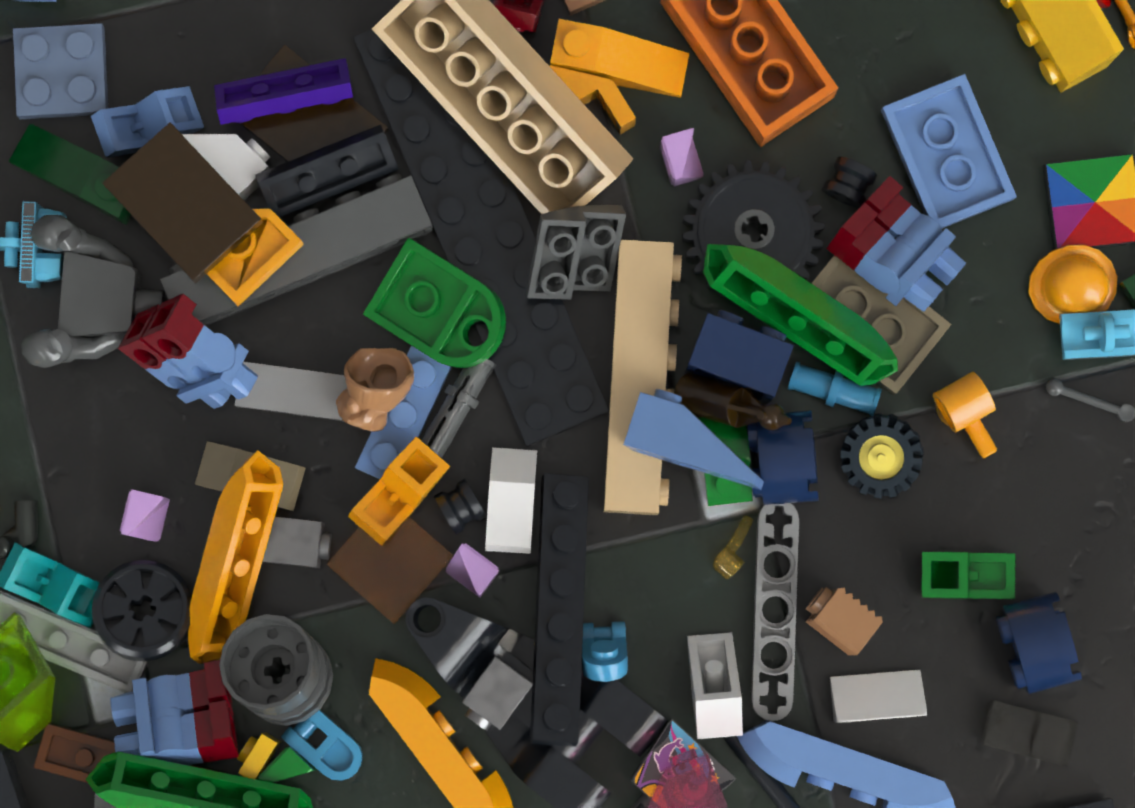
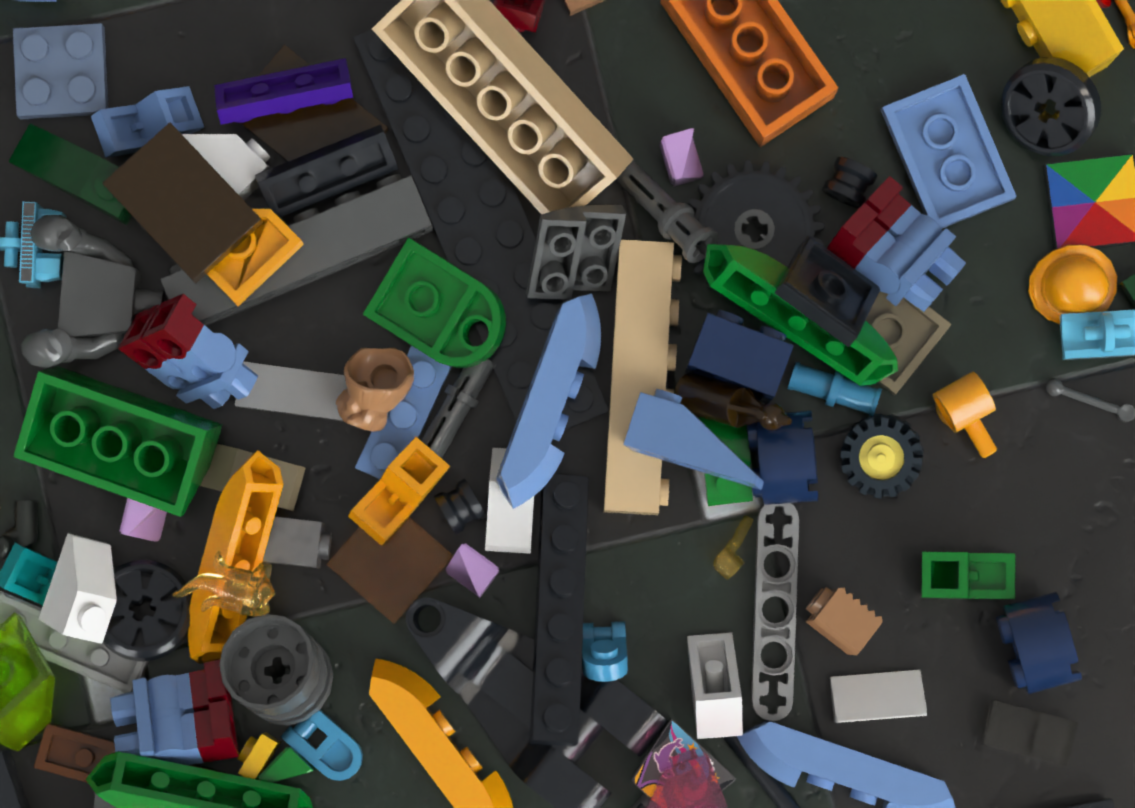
(81, 590): none -> white slope
(116, 440): none -> green slope
(235, 588): none -> clear yellow piece
(495, 695): flat silver brick -> none
(529, 454): none -> medium blue brick
(589, 87): light orange slope -> none
(619, 57): light orange slope -> none
(673, 218): none -> dark grey pin
(828, 291): none -> black tile
(1076, 106): none -> black wheel

